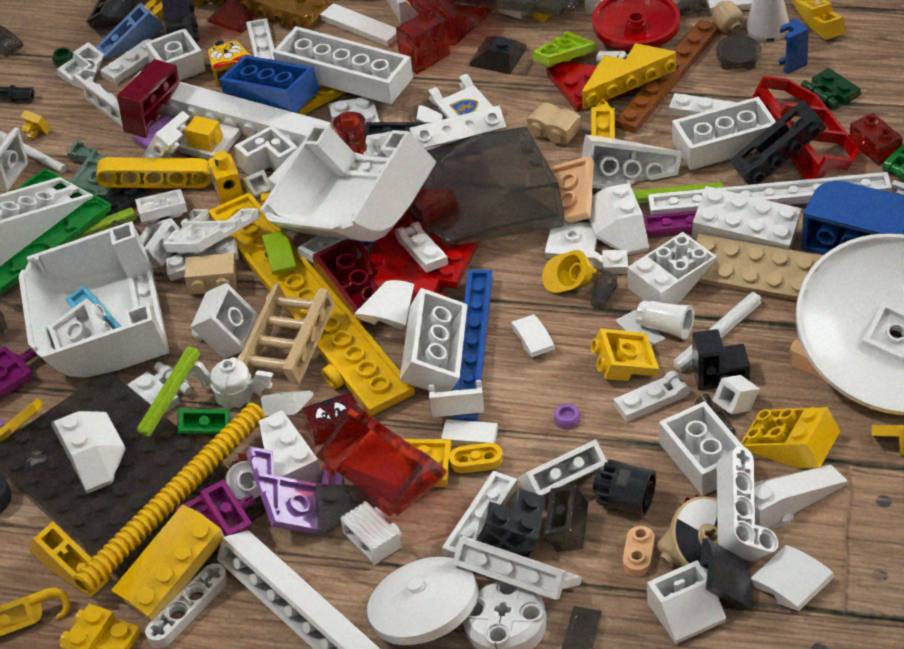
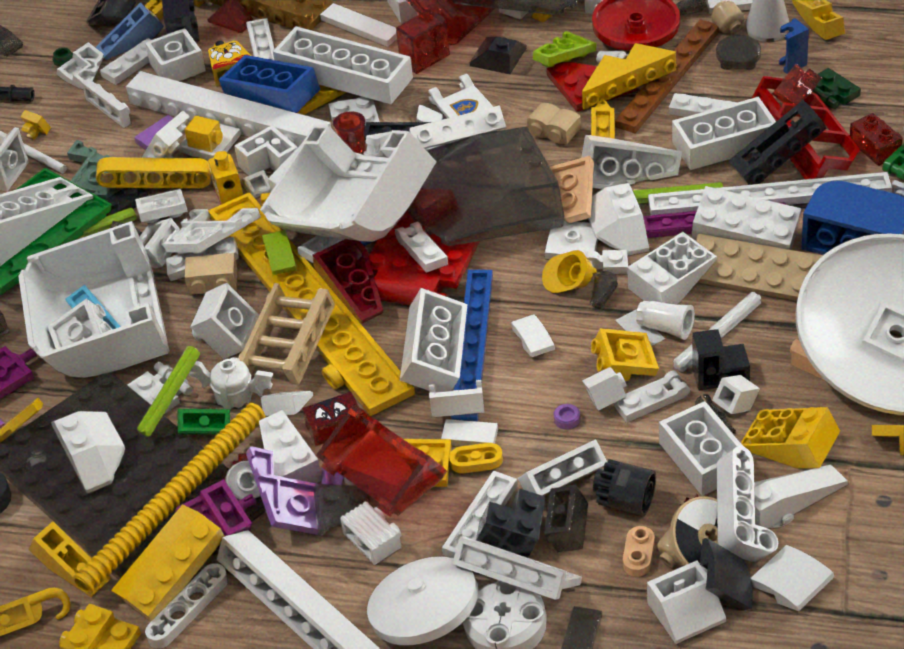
(145, 95): dark red wedge -> none
(388, 304): white slope -> none
(605, 388): none -> white brick
(796, 85): none -> clear red piece

